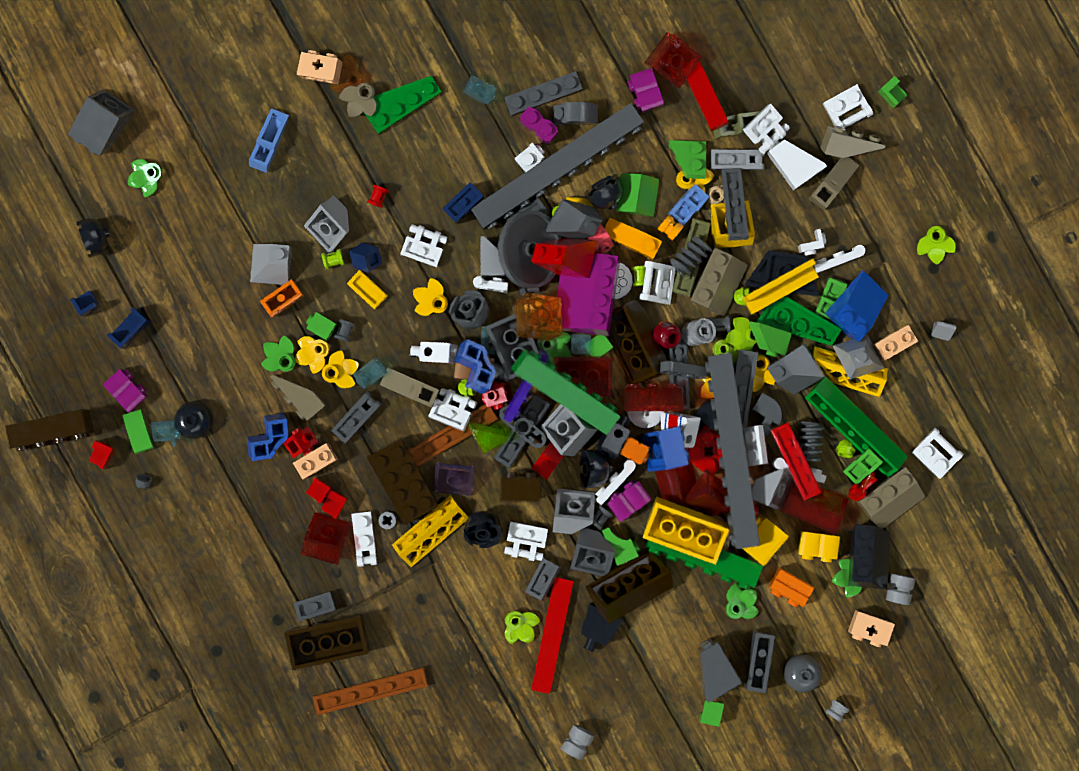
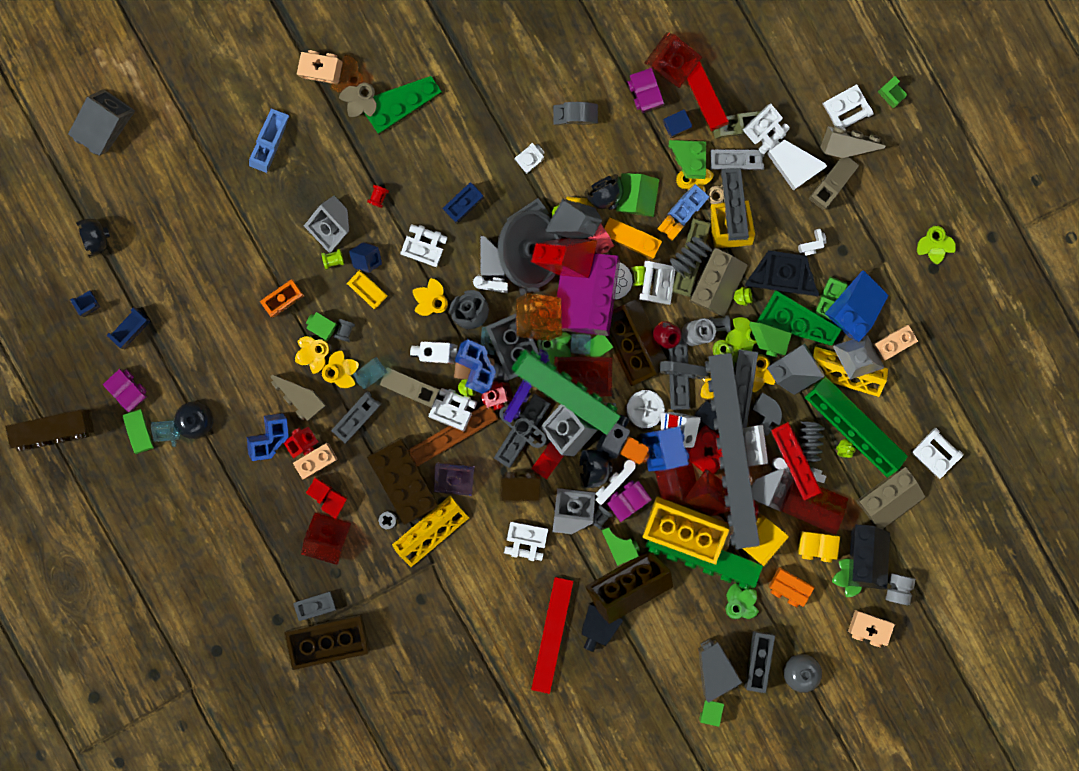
(101, 454): red panel -> none
(142, 178): bright green plate -> none
(143, 481): dark grey hinge -> none
(271, 264): light grey slope -> none
(277, 353): bright green plate -> none
(364, 538): white plate -> none
(370, 690): dark orange tile -> none
(480, 90): clear light blue bracket -> none
(482, 529): black cylinder -> none
(488, 436): clear neon green slope -> none
(523, 628): lime plate -> none
(542, 579): dark grey plate -> none
(543, 93): dark grey plate -> none
(543, 128): magenta brick -> none
(557, 166): dark grey brick -> none
(577, 742): light grey wheel -> none
(592, 553): dark grey slope -> none
(652, 398): clear red slope -> none
(677, 123): none -> dark blue panel
(780, 287): yellow fence -> none
(837, 710): light grey wheel -> none
(839, 258): white plate -> none
(858, 491): red plate -> none
(862, 466): bright green slope -> none
(943, 330): light grey slope -> none

